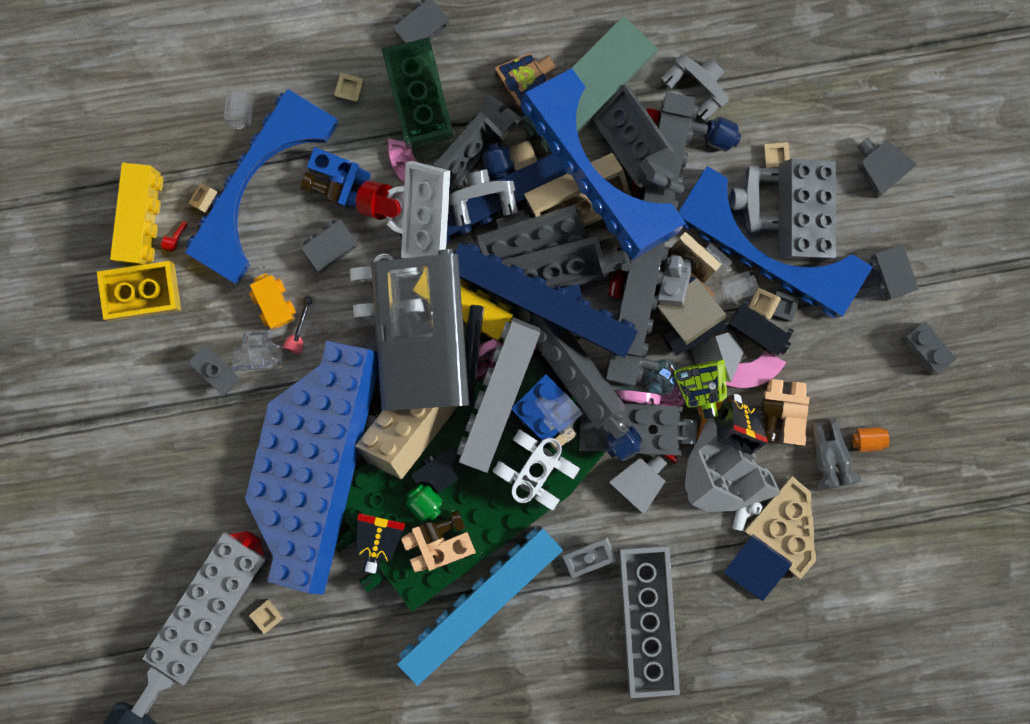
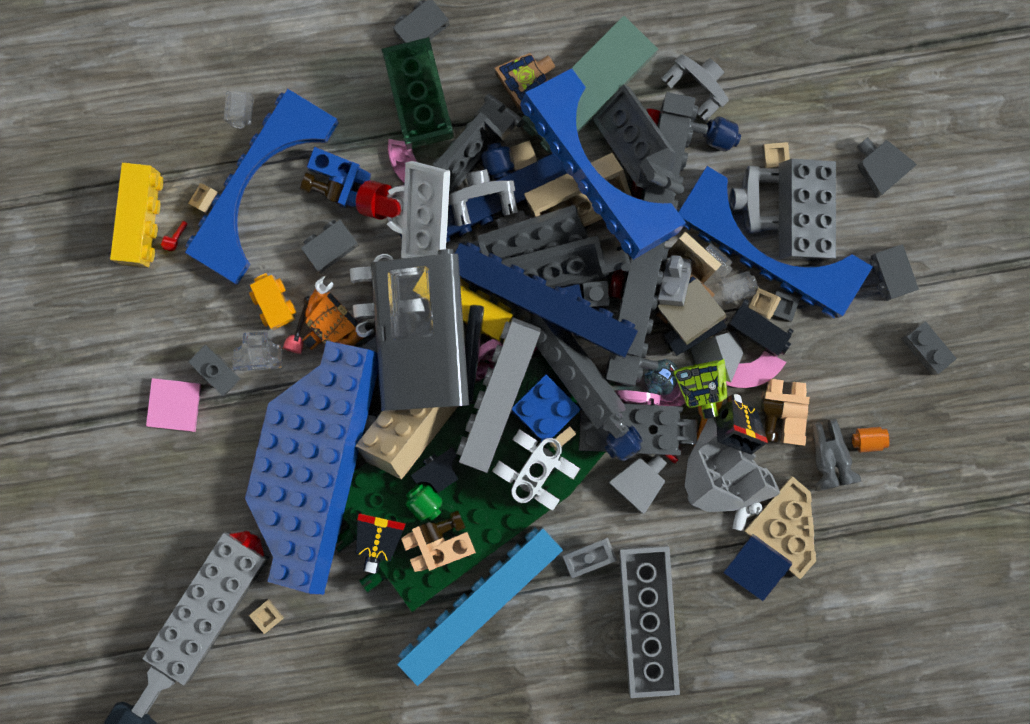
(138, 291): yellow brick -> none
(173, 405): none -> bright pink tile
(331, 320): none -> orange torso
(349, 88): tan tile -> none
(559, 414): clear brick -> none
(596, 294): none -> dark grey brick

